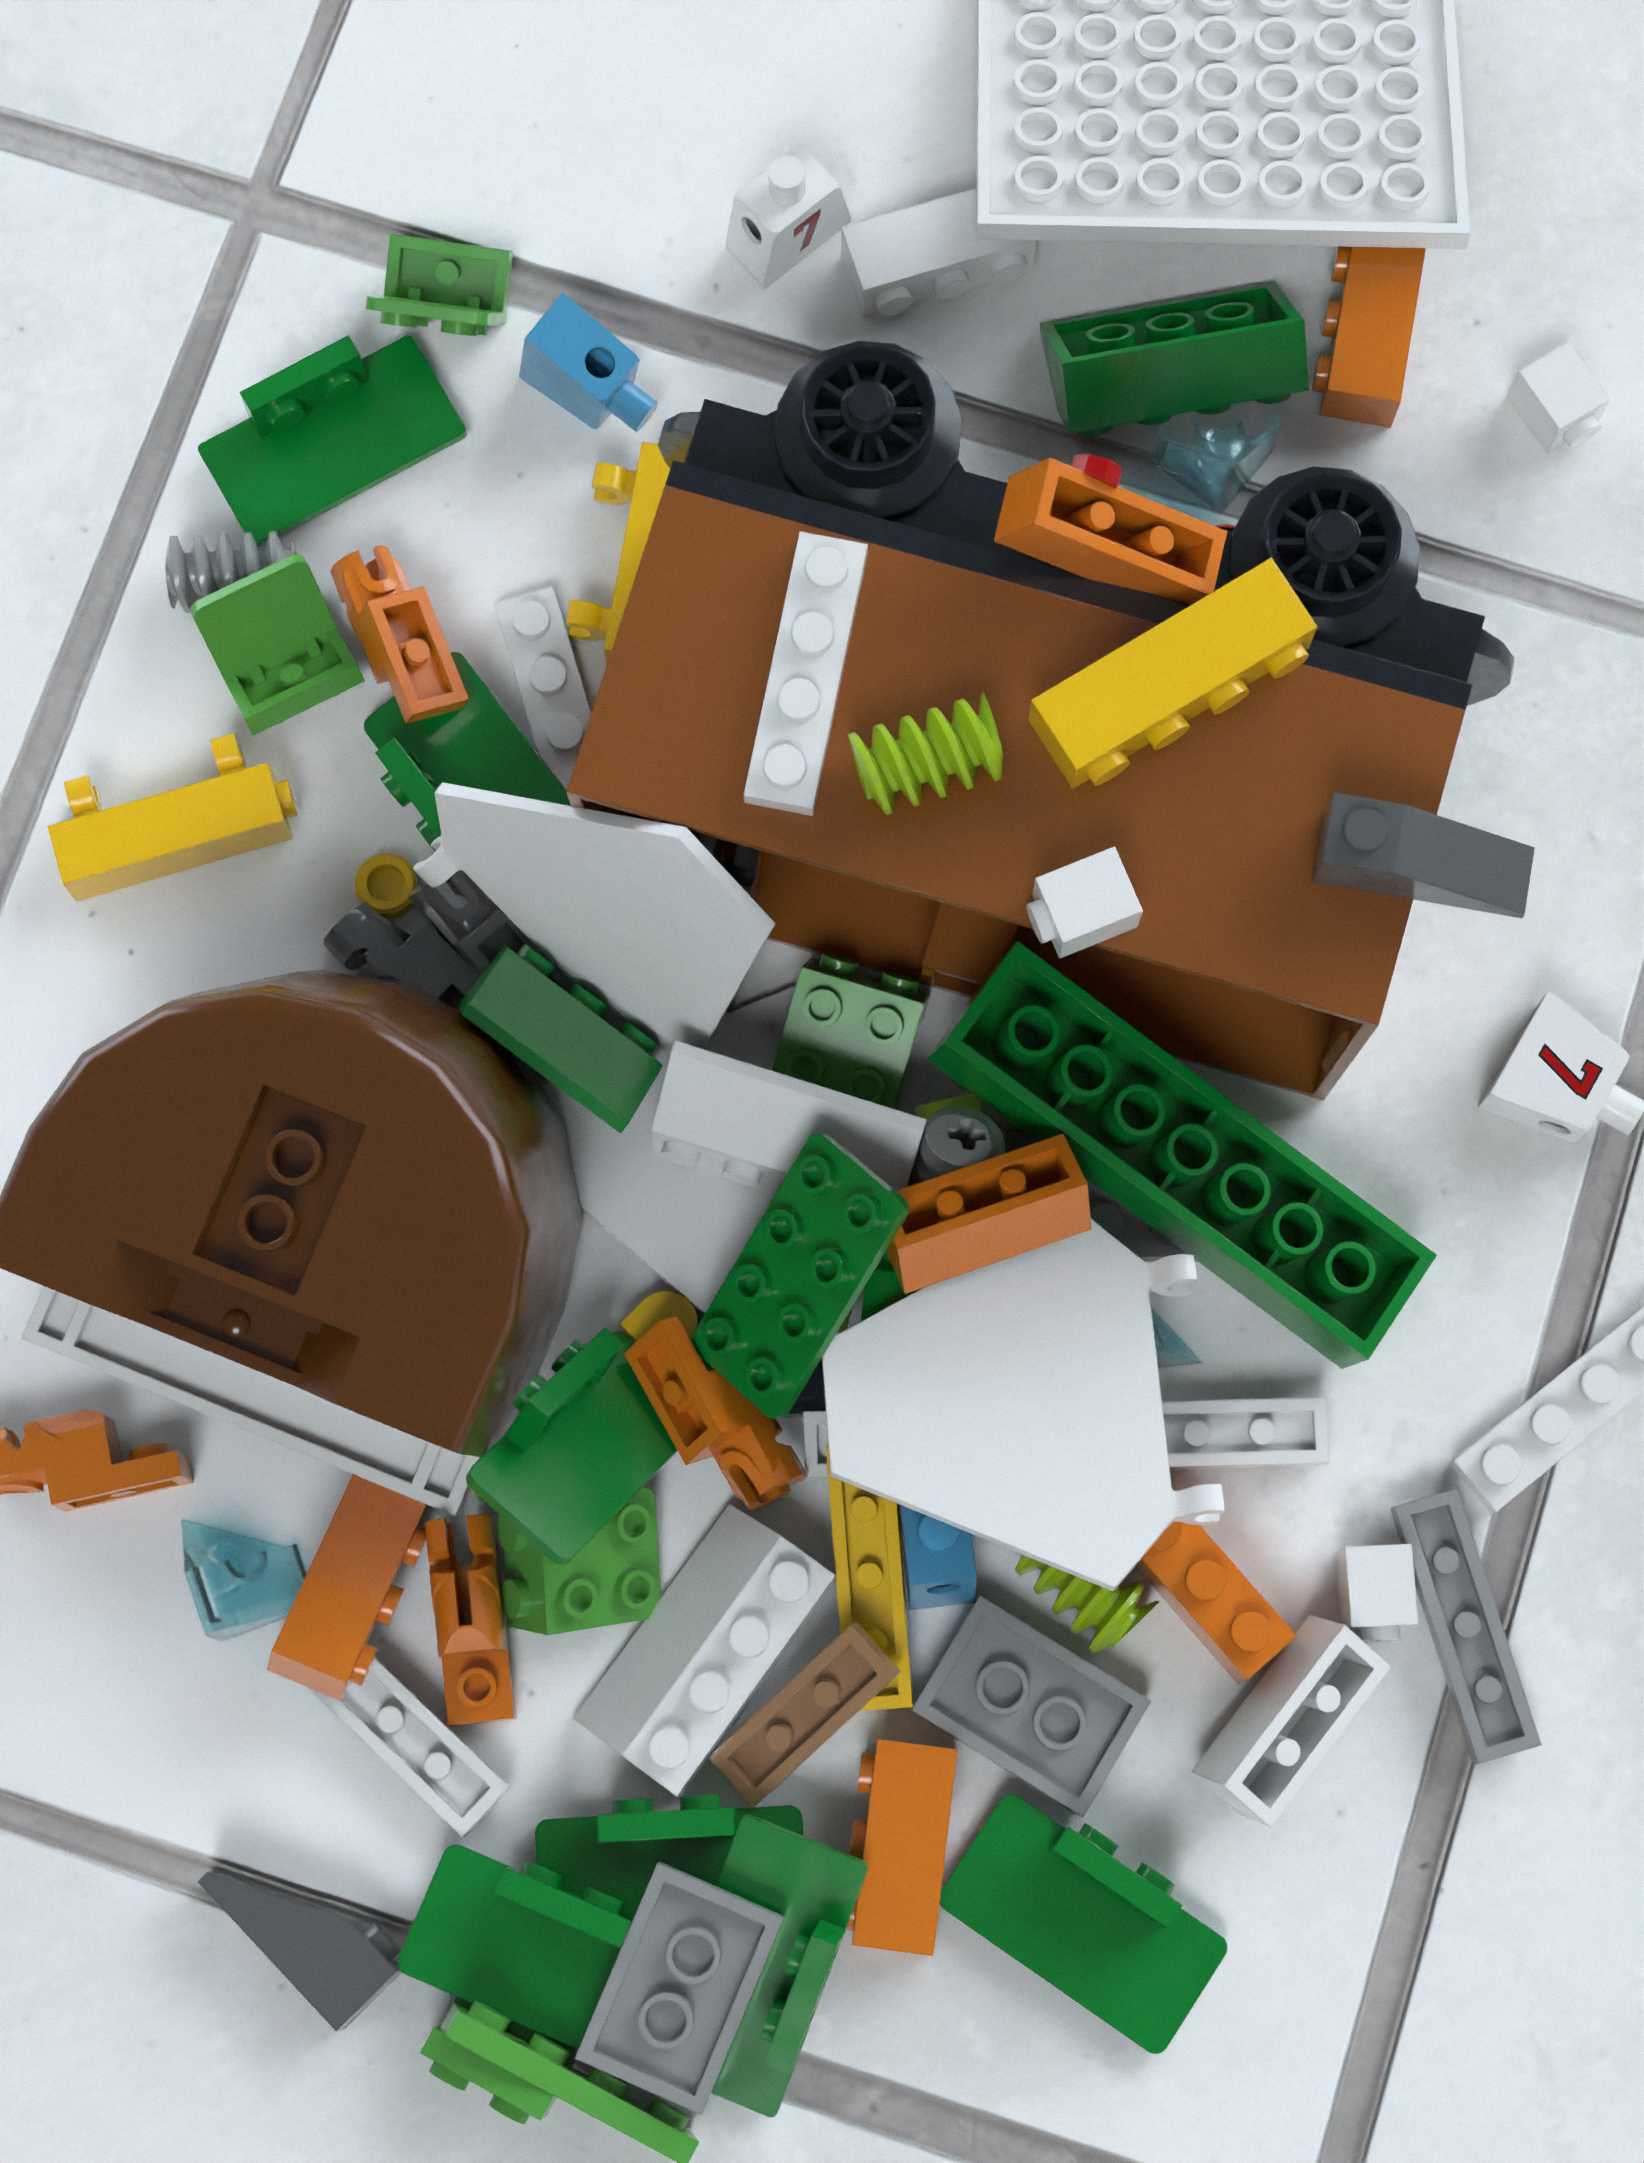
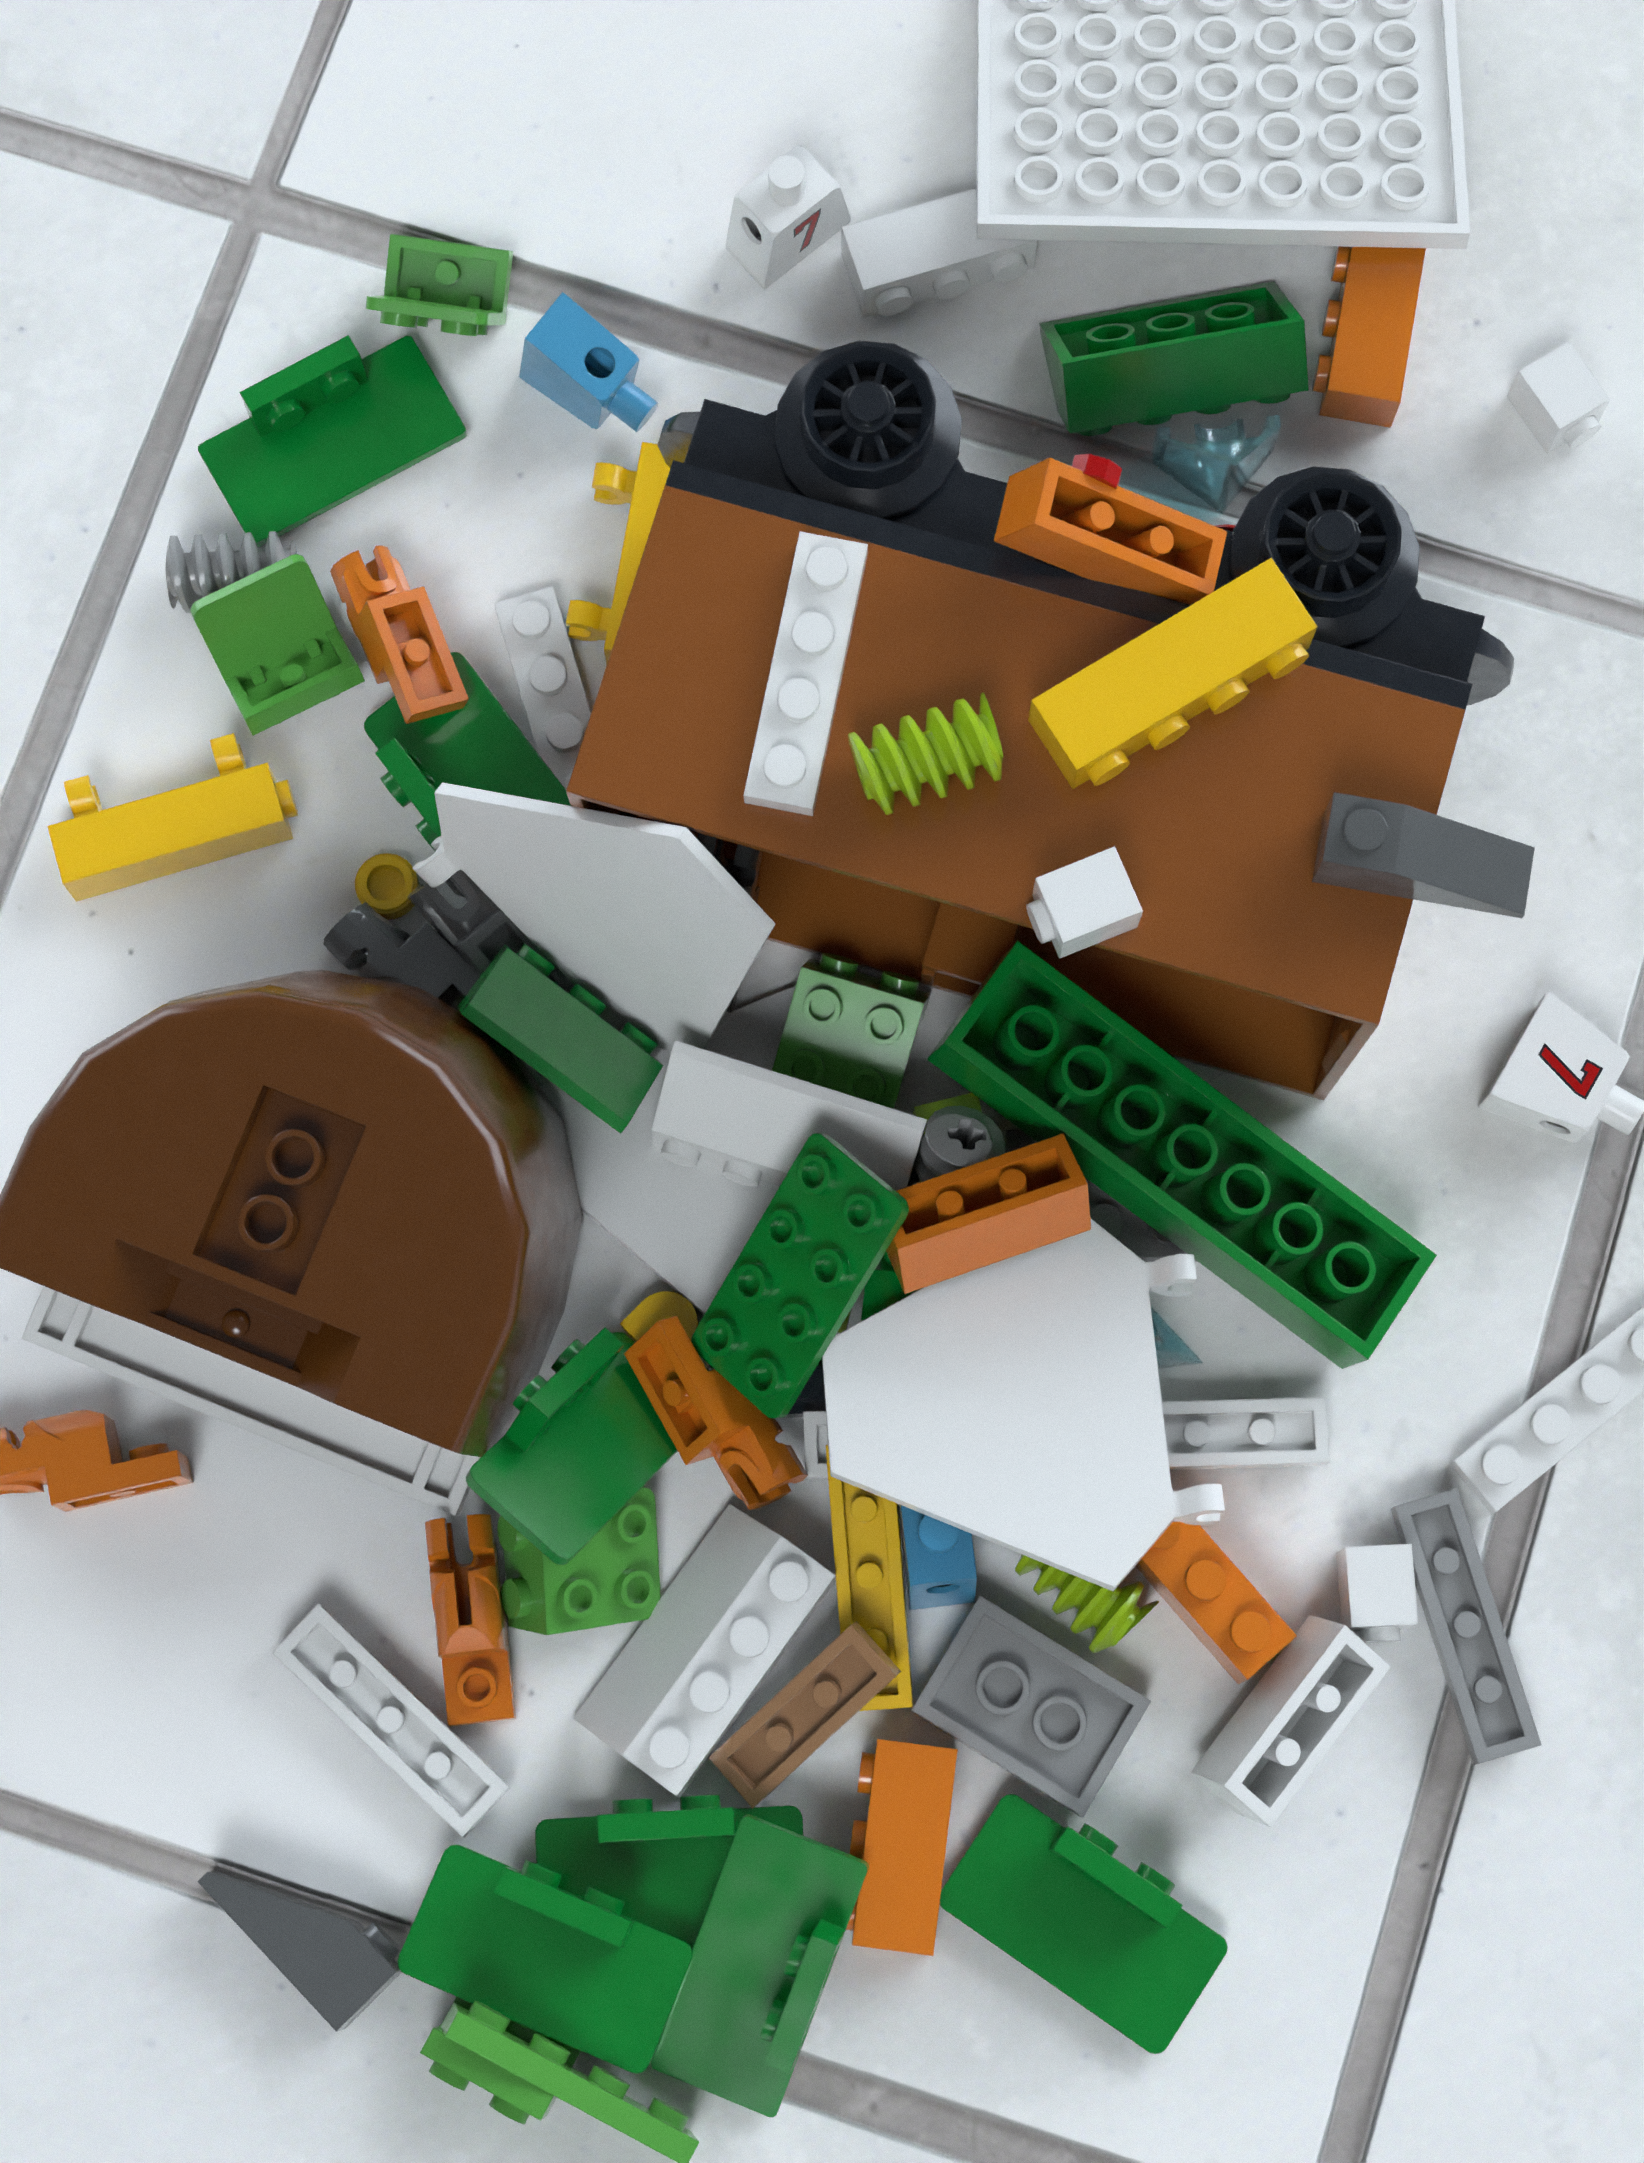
(238, 1579): clear light blue slope -> none
(349, 1589): orange brick -> none
(679, 1987): light grey plate -> none

